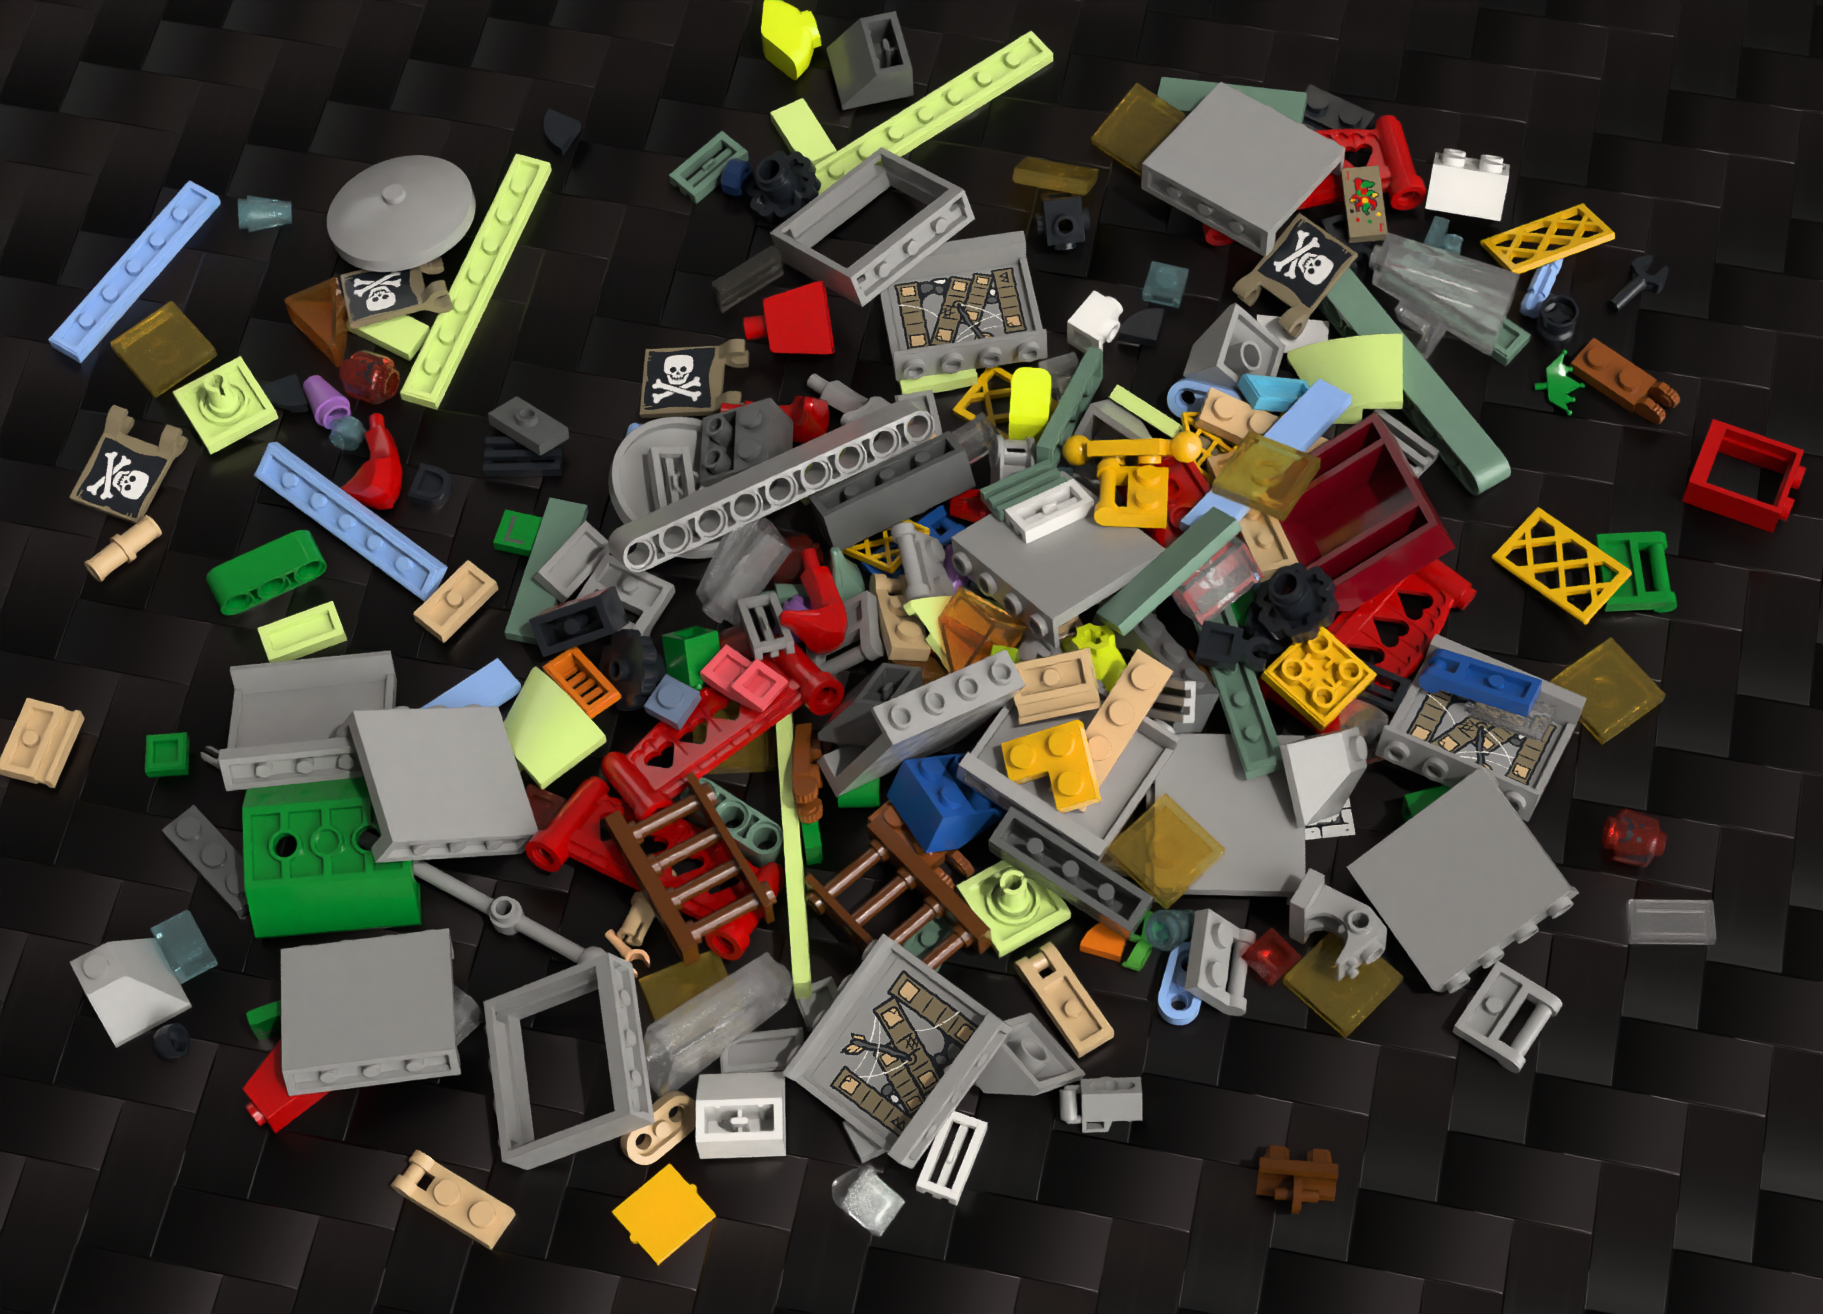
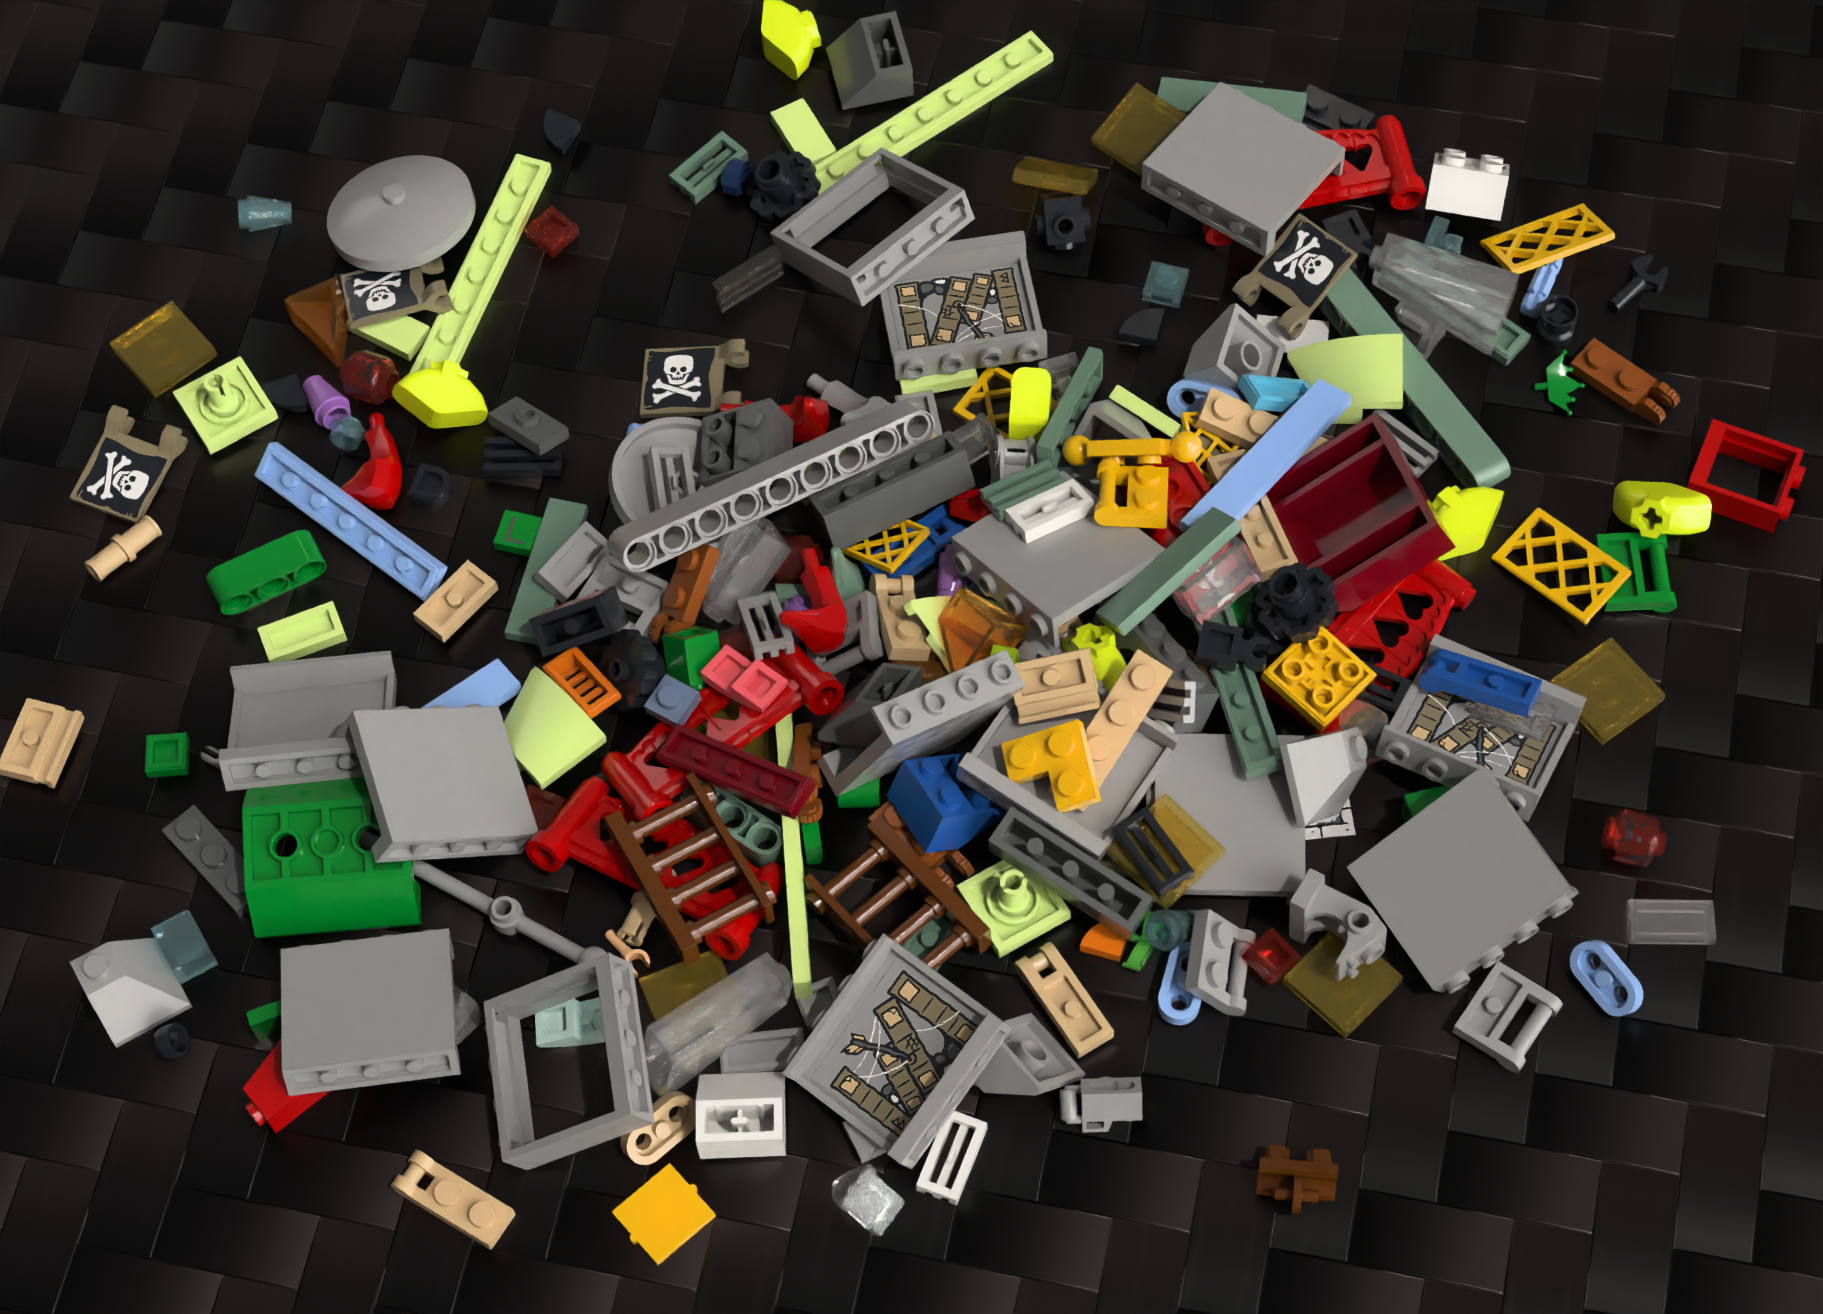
(134, 271): light blue tile -> none
(441, 396): none -> neon yellow piece
(552, 231): none -> clear red plate
(570, 1024): none -> light aqua slope
(685, 592): none -> dark orange hinge
(736, 771): none -> dark red tile
(795, 321): red torso -> none
(922, 563): light grey plate -> none
(1094, 322): white brick -> none
(1172, 880): none -> black tile
(1266, 475): clear yellow tile -> none
(1363, 204): dark tan tile -> none
(1467, 516): none -> neon yellow piece
(1606, 981): none -> light blue plate
(1661, 508): none -> neon yellow piece

